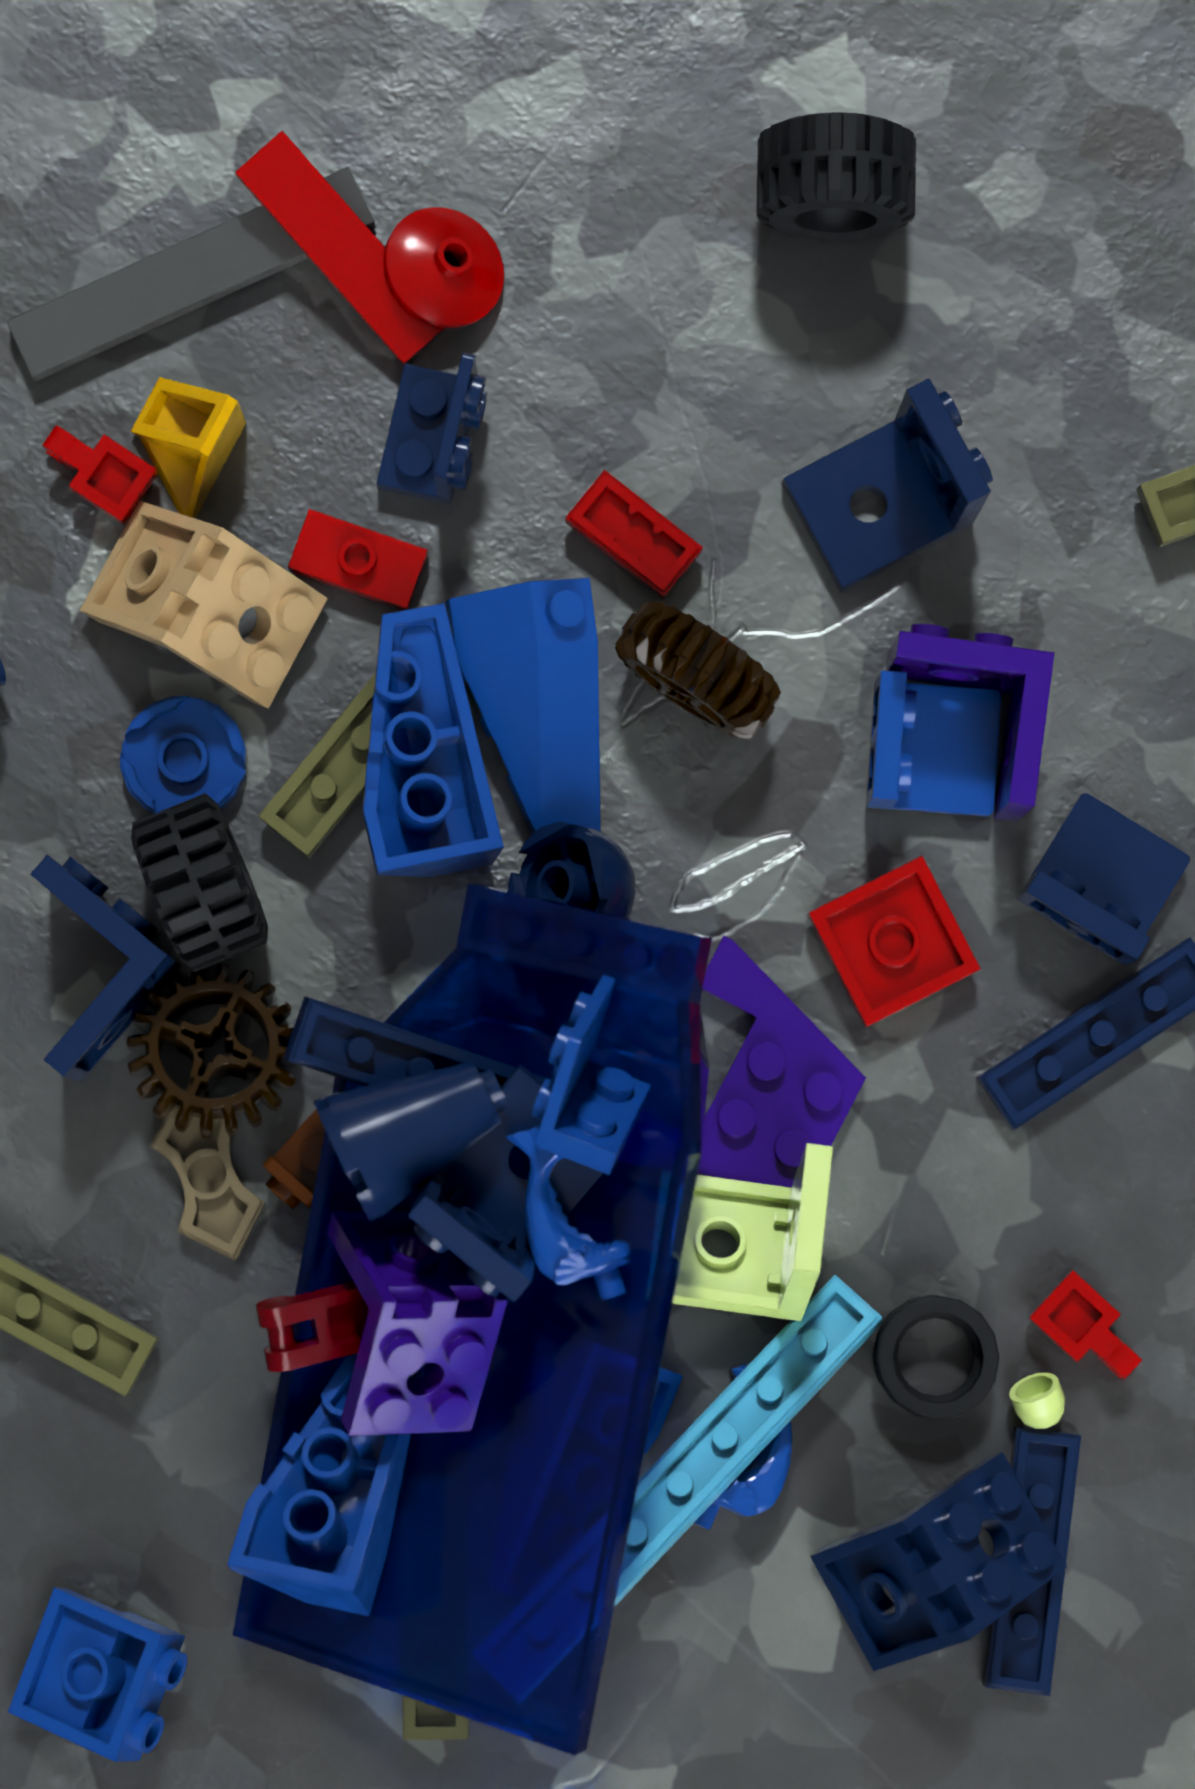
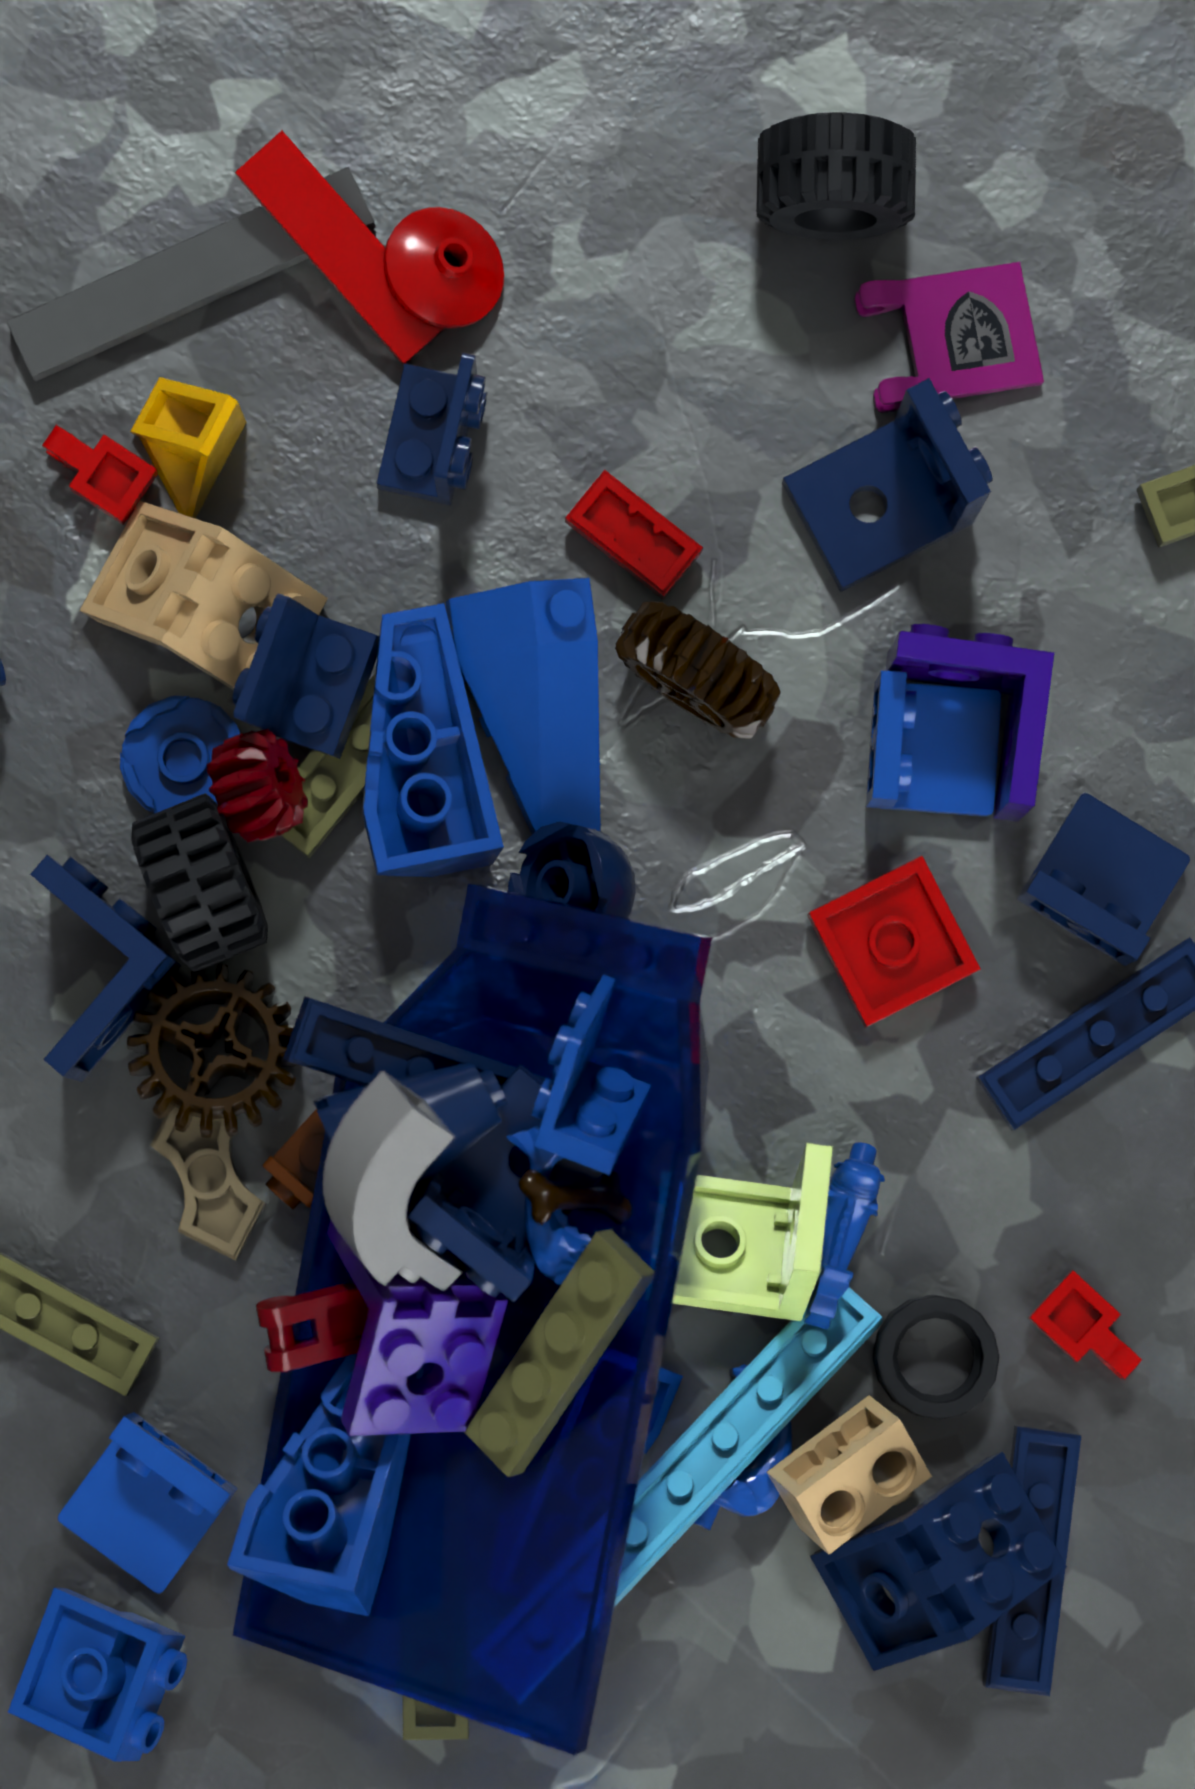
(146, 1503): none -> blue bracket
(257, 785): none -> dark red gear
(305, 677): none -> dark blue bracket
(358, 560): red plate -> none
(370, 1175): none -> light grey arch
(550, 1196): none -> dark brown piece
(560, 1352): none -> olive plate
(782, 1086): dark purple wing -> none
(849, 1207): none -> blue animal
(849, 1474): none -> tan brick
(962, 329): none -> magenta flag
(1038, 1400): yellowish green hinge -> none

